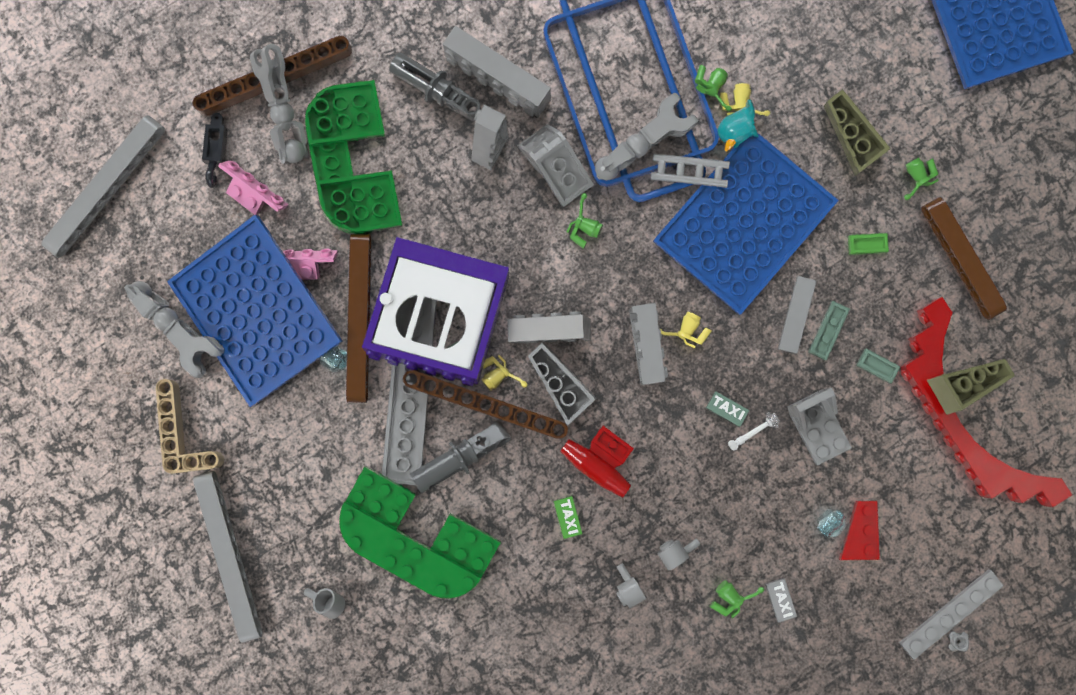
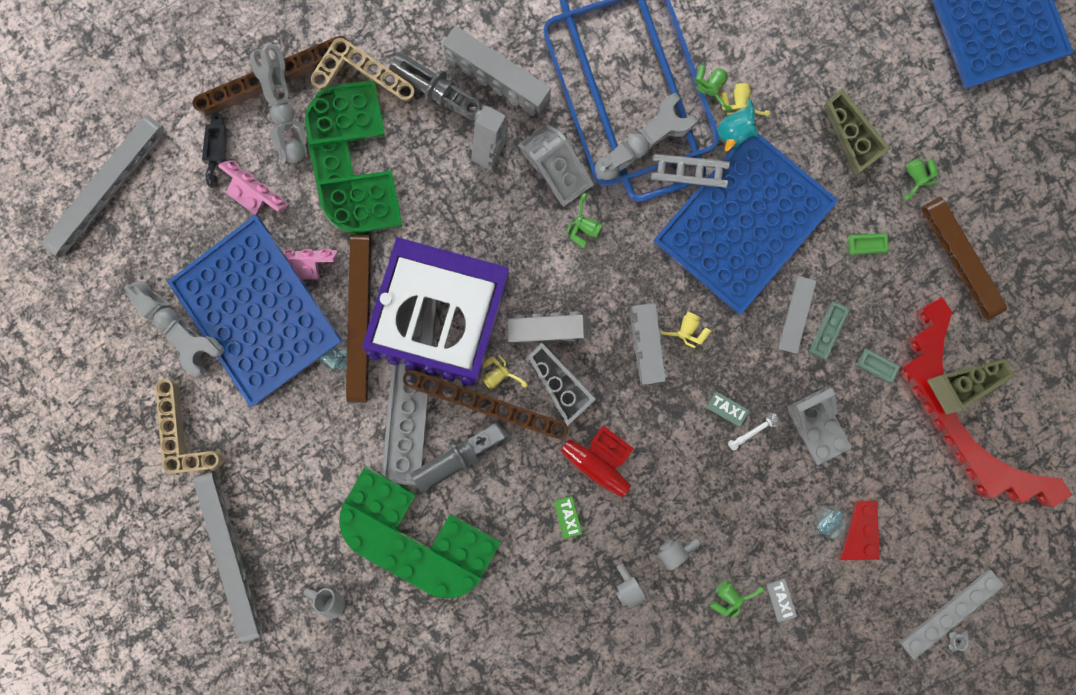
(363, 67): none -> tan beam

